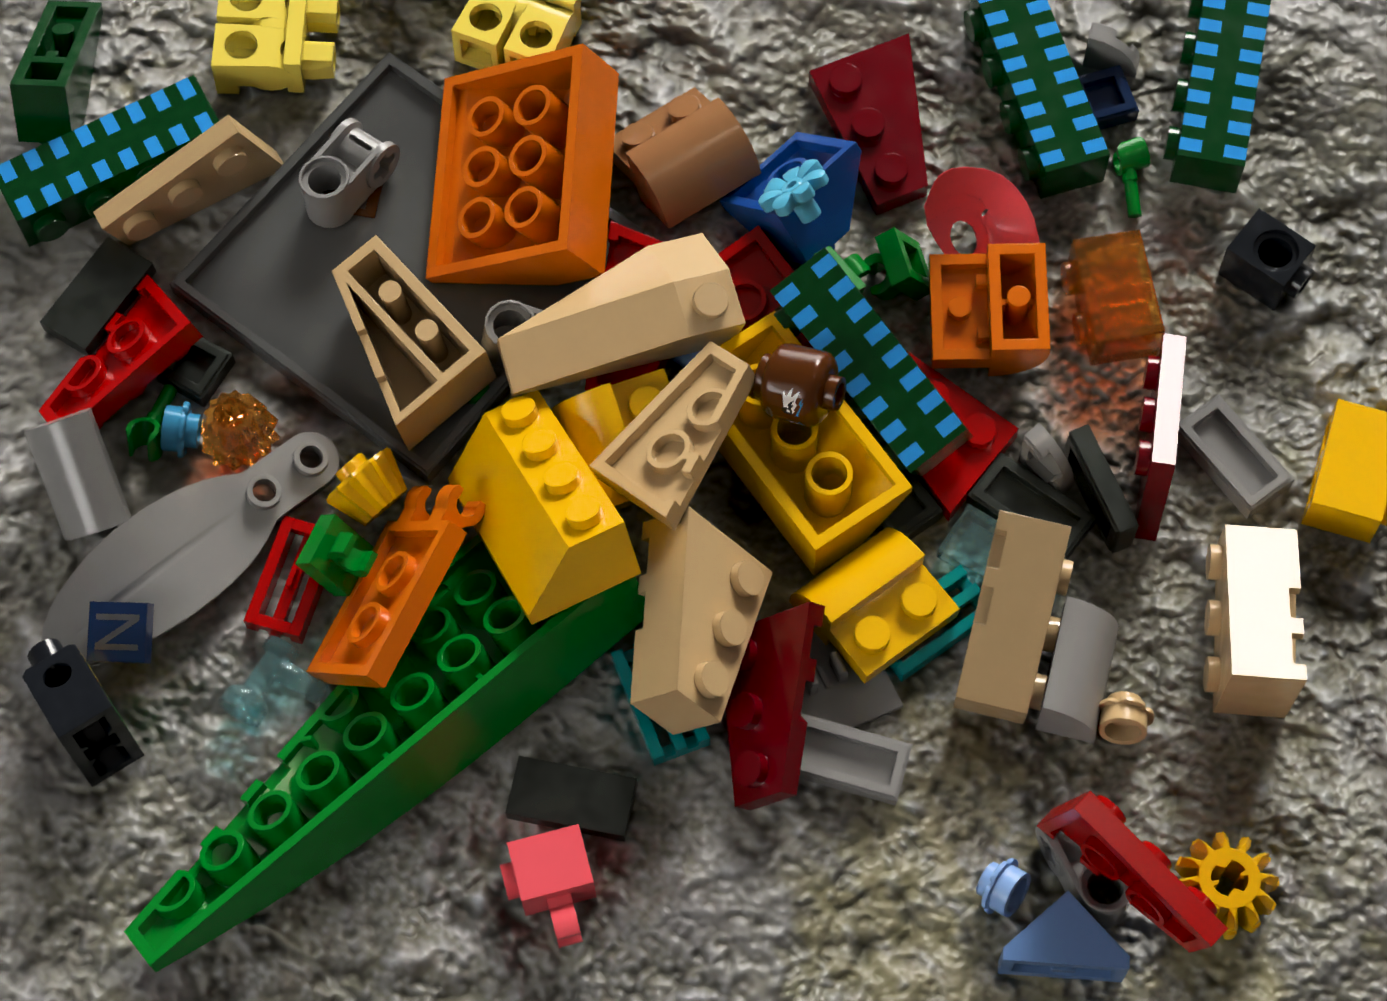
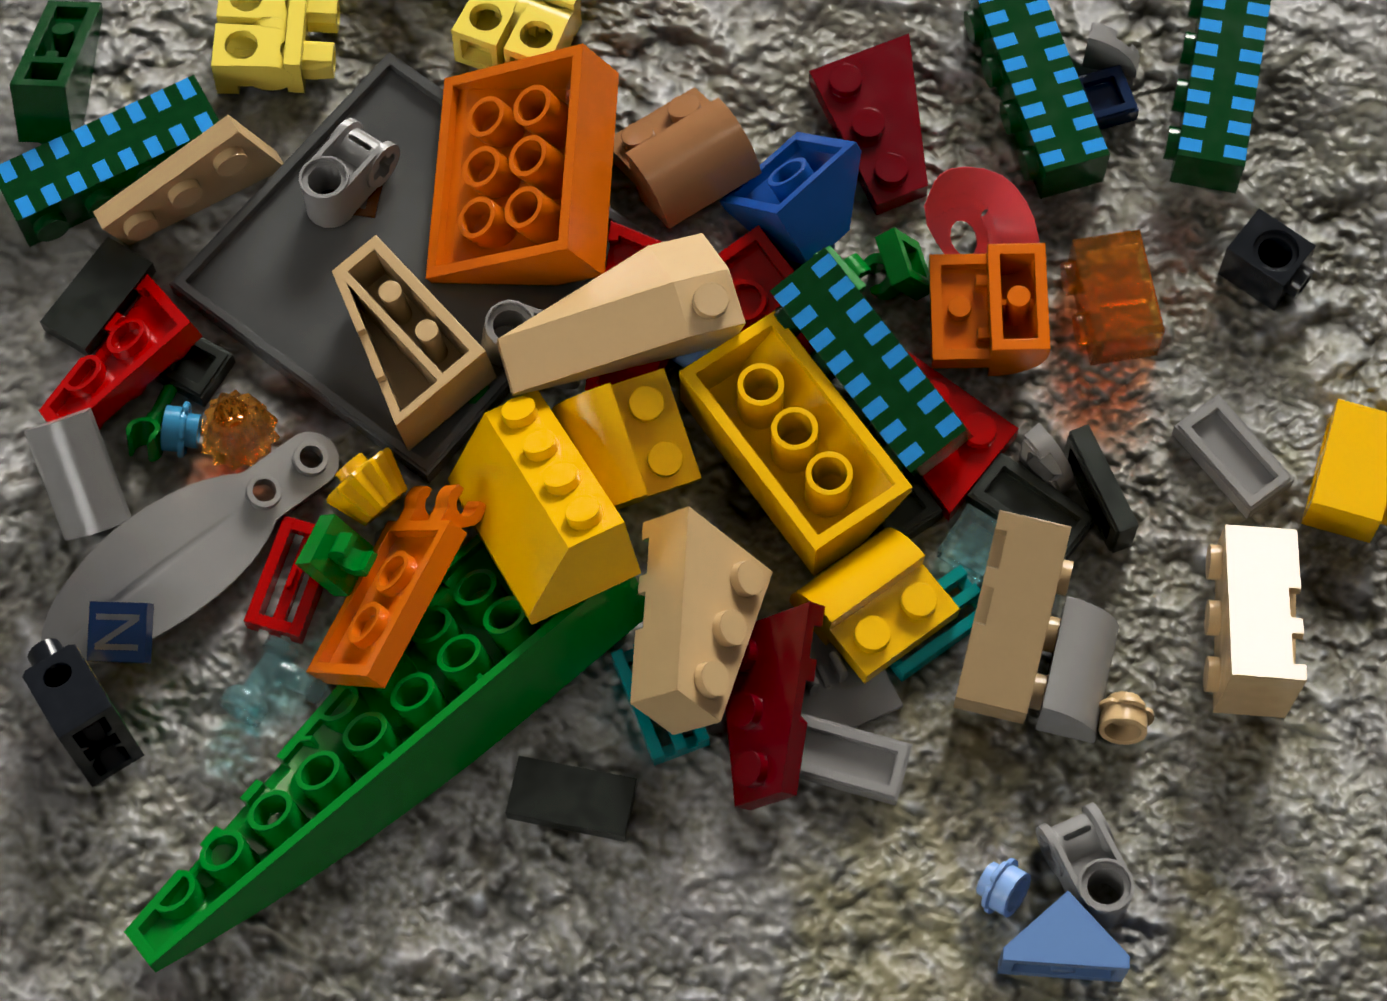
(551, 875): coral brick -> none
(677, 435): tan wing -> none
(795, 192): medium azure plant -> none
(799, 384): reddish brown head -> none
(1118, 854): red wing -> none
(1129, 158): green hand -> none
(1160, 421): dark red wing -> none
(1250, 887): yellow gear -> none

